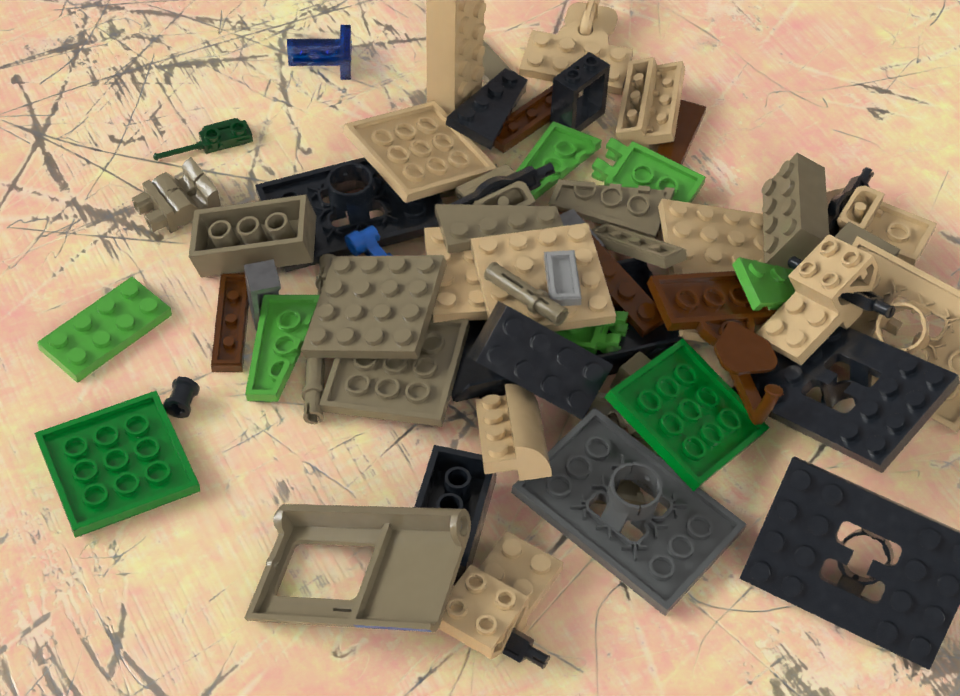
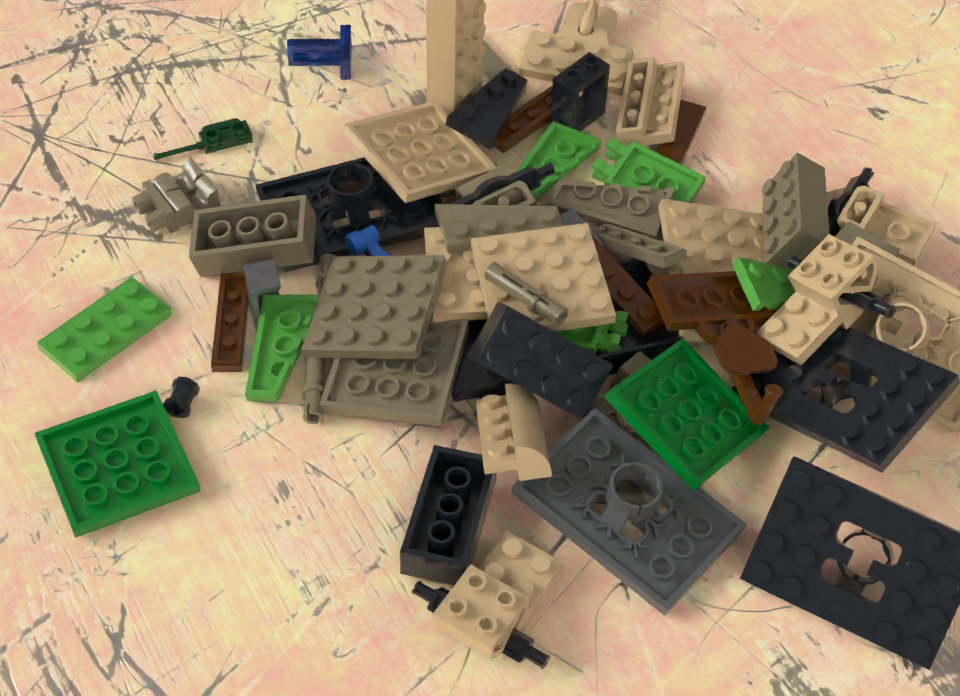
(406, 576): dark tan piece -> none
(562, 277): light grey tile -> none

